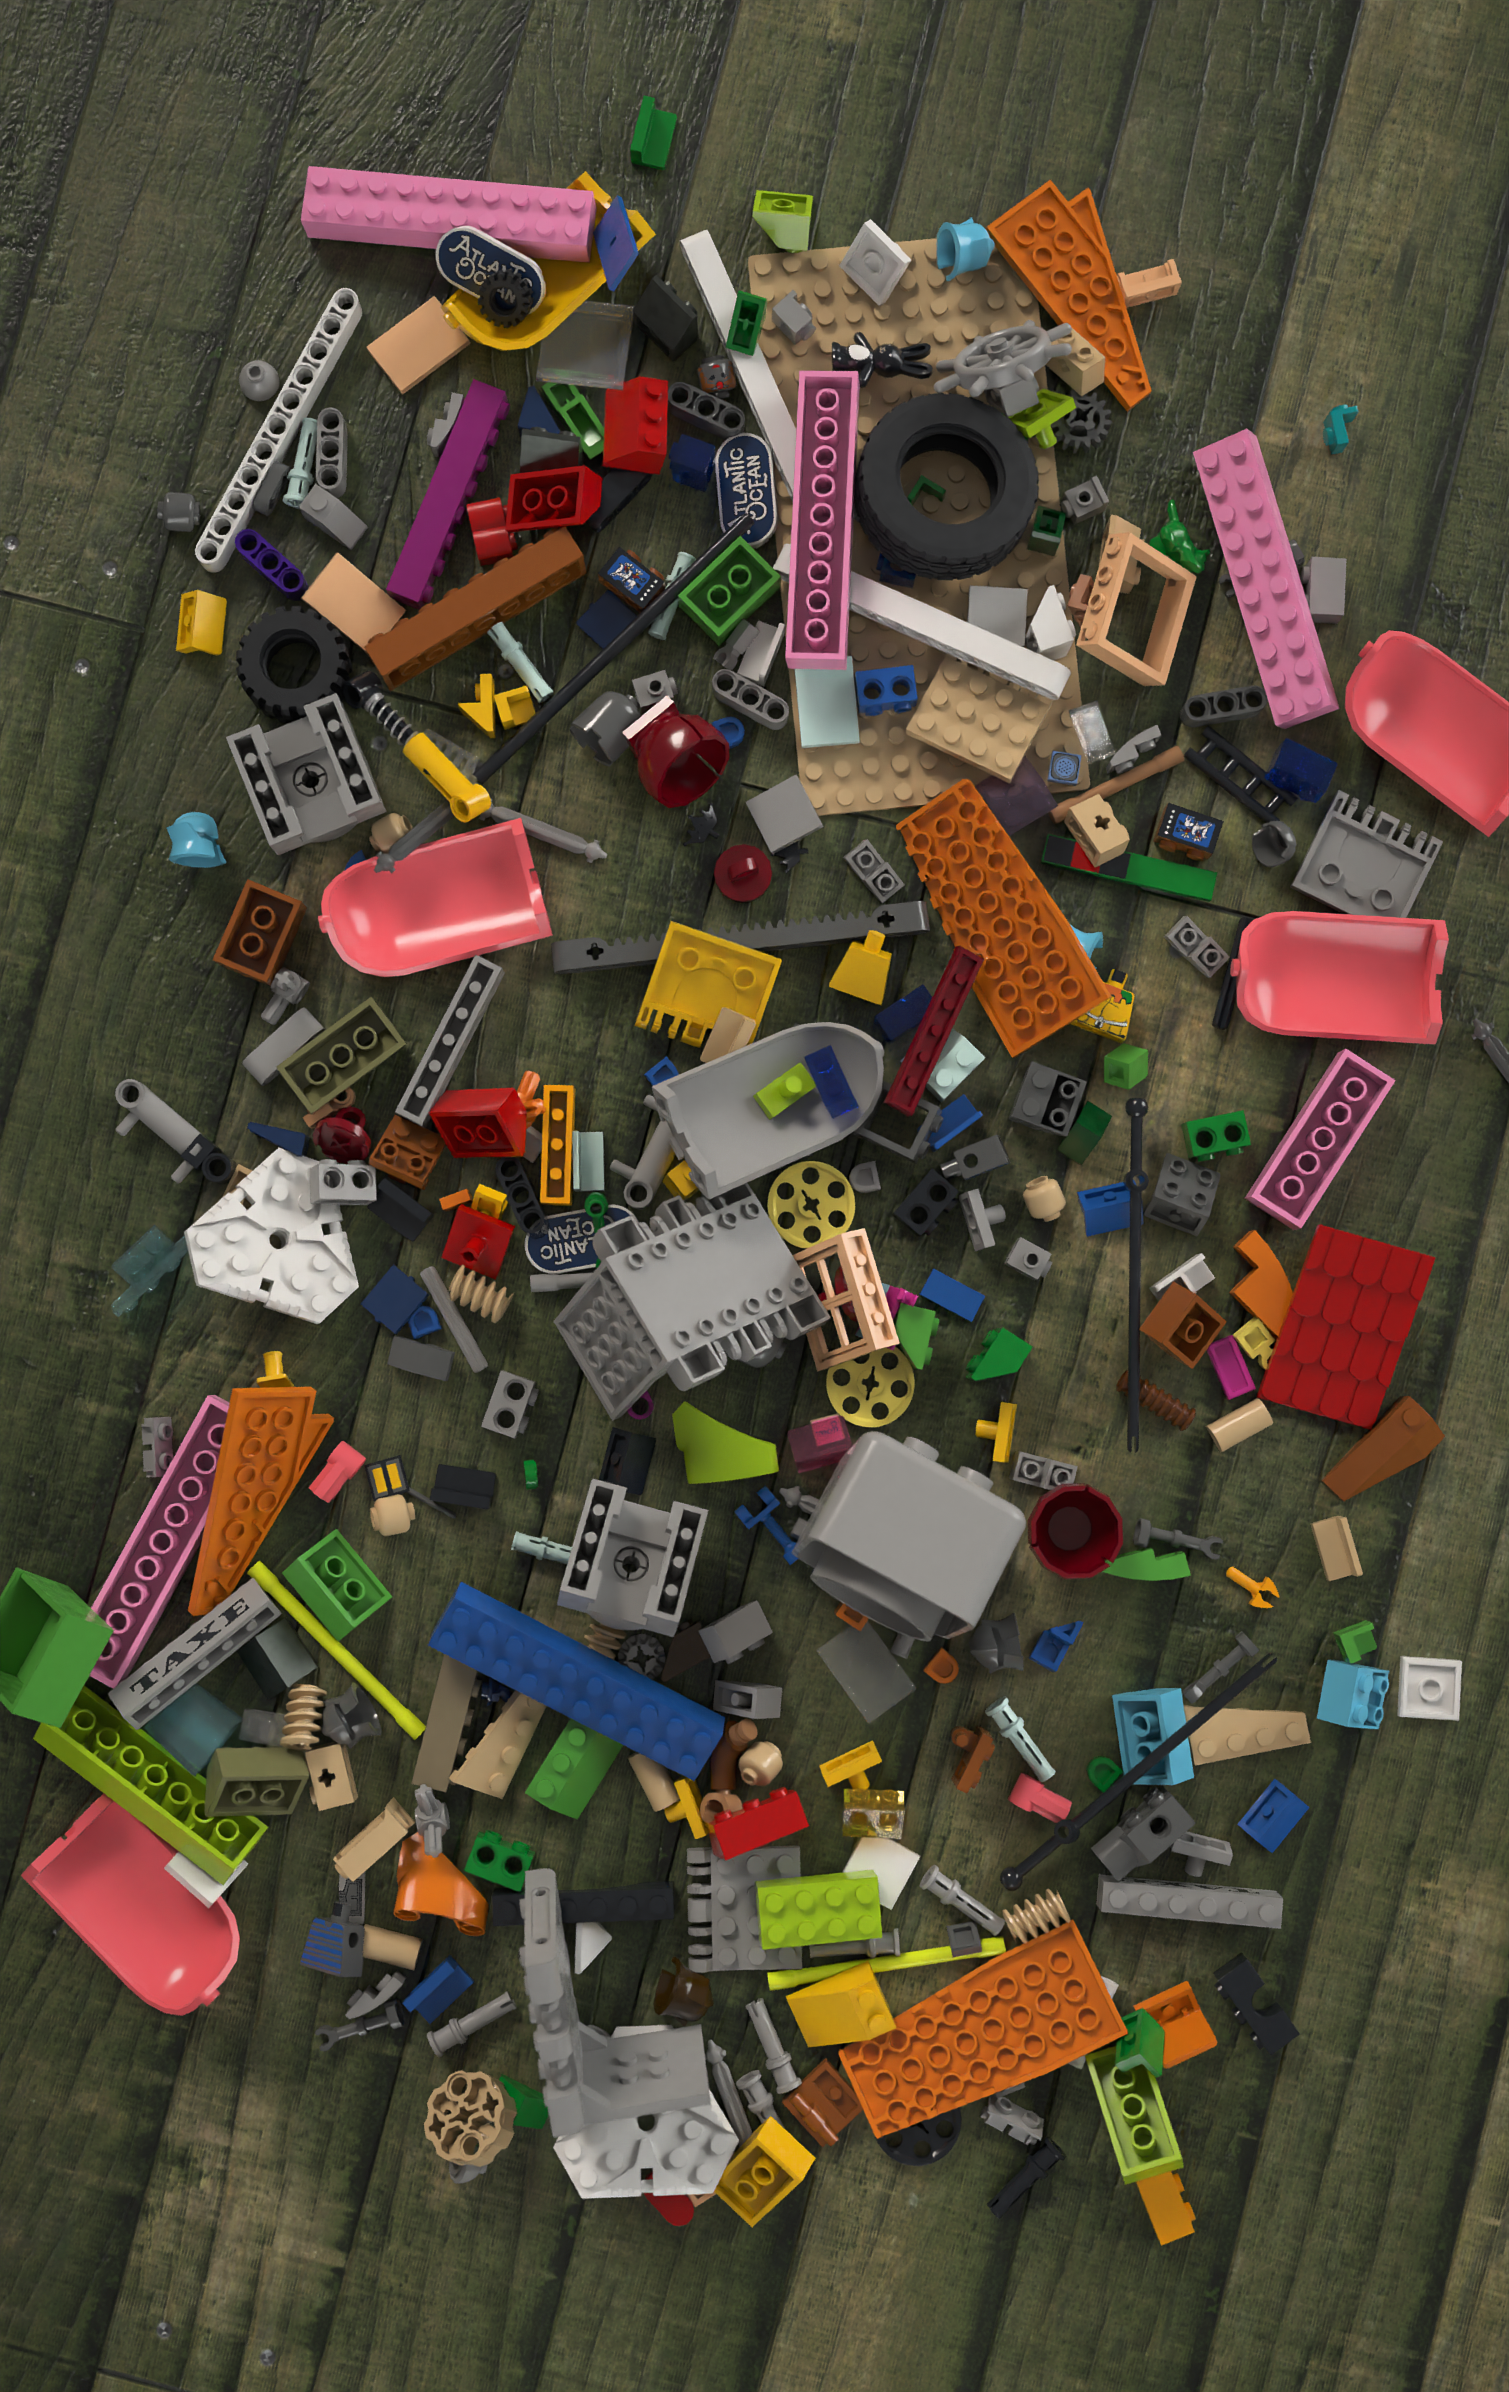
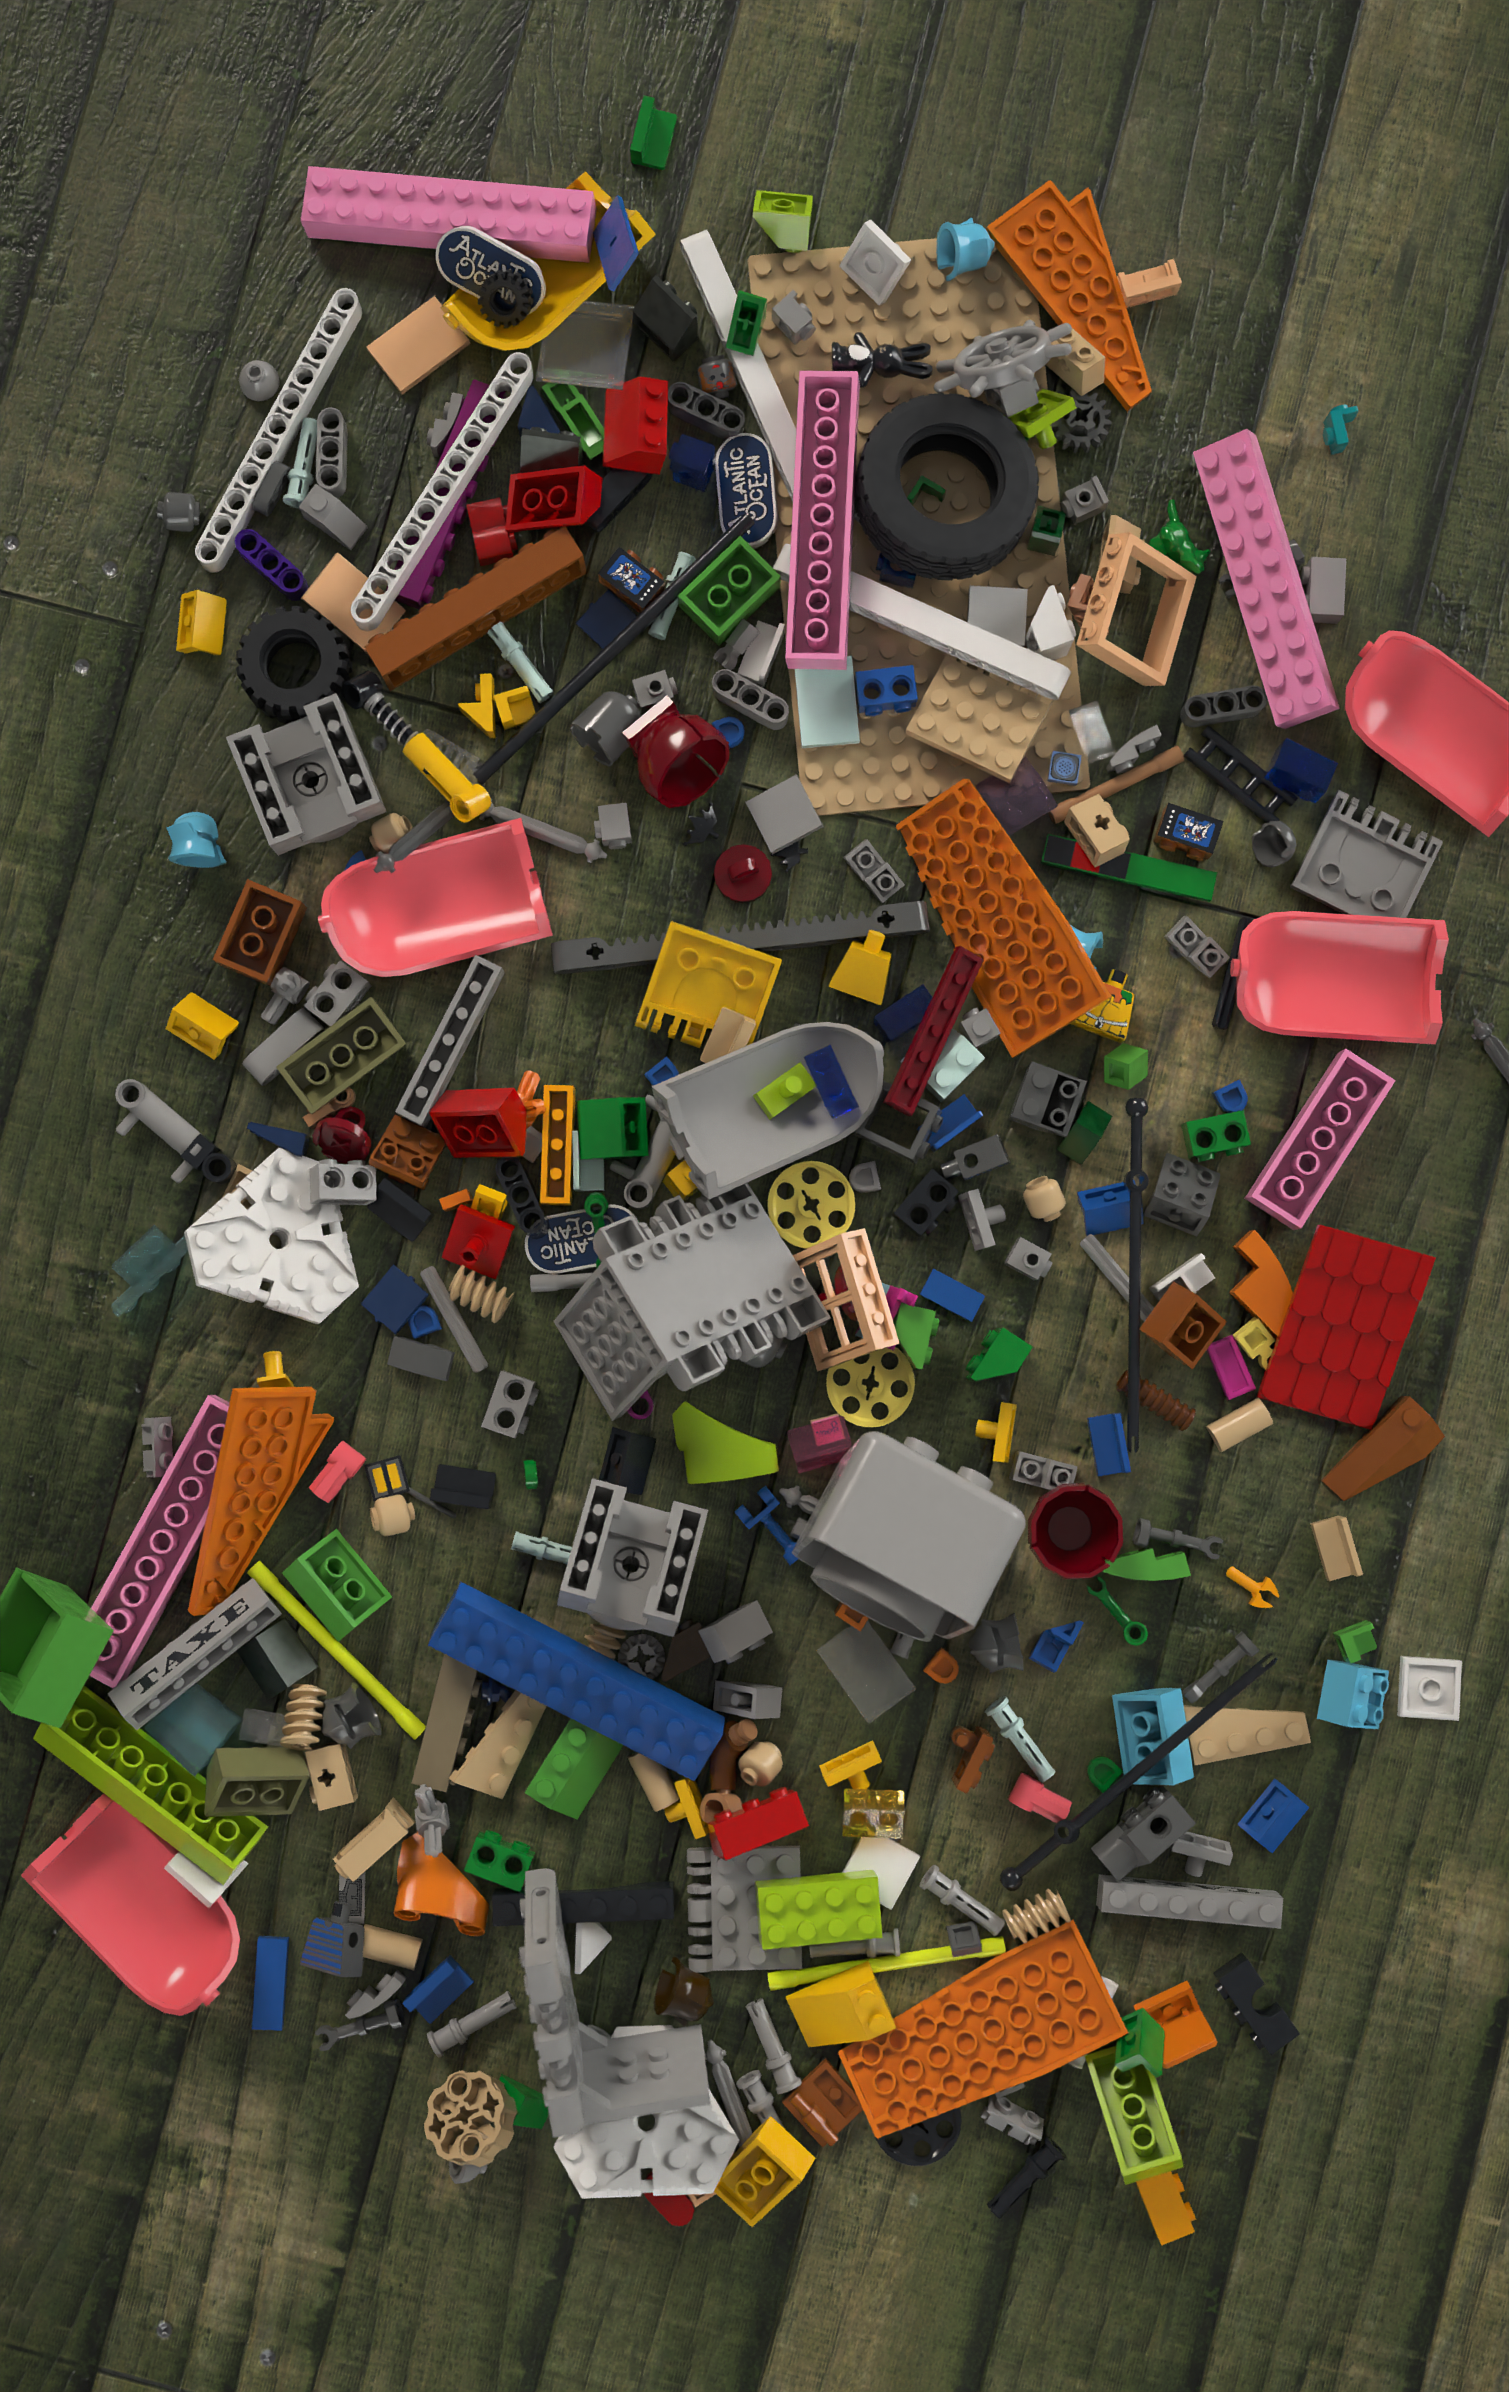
(201, 1025): none -> yellow panel
(270, 1983): none -> blue tile
(344, 999): none -> light grey brick
(443, 477): none -> white beam
(612, 1128): none -> green slope
(613, 825): none -> light grey brick
(979, 1027): none -> light grey brick
(1108, 1444): none -> blue panel
(1113, 1272): none -> light grey axle
(1122, 1618): none -> green brick
(1231, 1097): none -> blue tile

